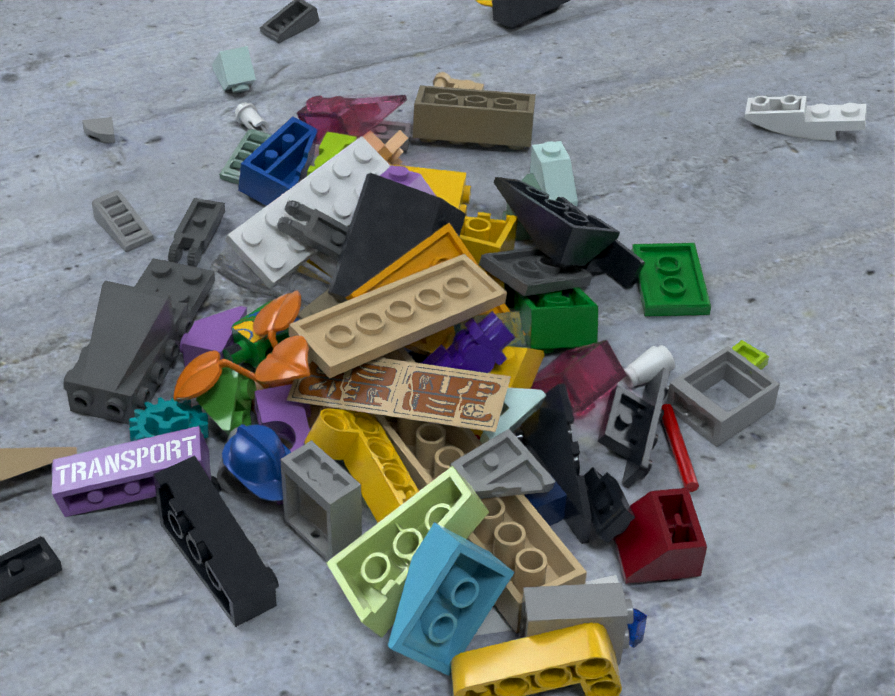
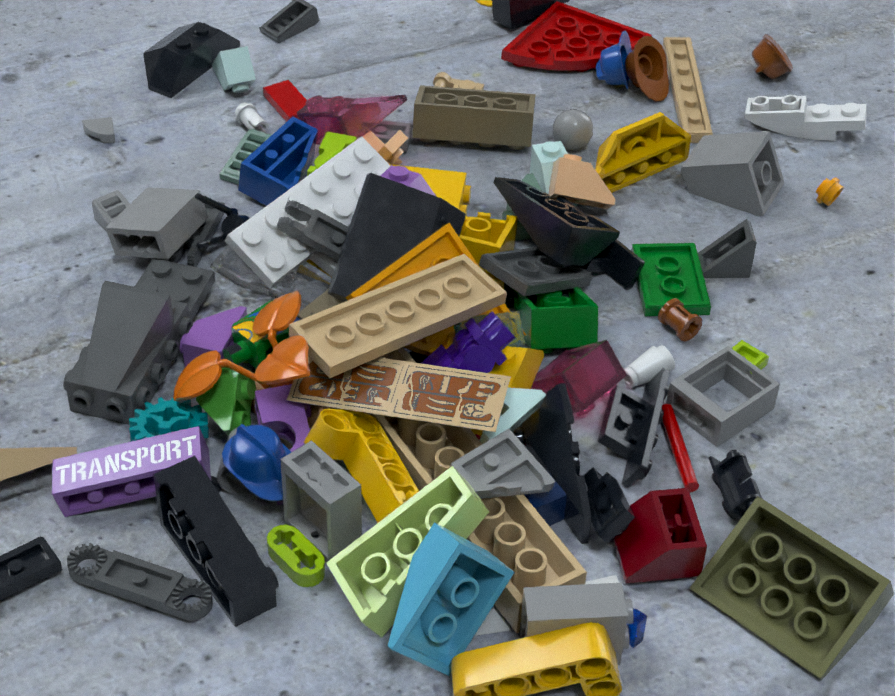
(140, 581): none -> dark grey plate
(156, 223): none -> light grey brick
(184, 57): none -> black wedge
(229, 224): none -> black plant
(285, 99): none -> red tile
(289, 560): none -> lime beam
(566, 40): none -> red plate
(573, 129): none -> light grey piece
(579, 183): none -> light nougat slope
(612, 62): none -> blue piece
(641, 151): none -> yellow wedge
(648, 68): none -> dark orange piece
(680, 319): none -> dark orange bush
(686, 87): none -> tan tile
(729, 477): none -> black hinge
(730, 254): none -> dark grey slope
(735, 171): none -> light grey slope
(771, 58): none -> dark orange piece
(793, 588): none -> olive slope
(829, 191): none -> light orange plate

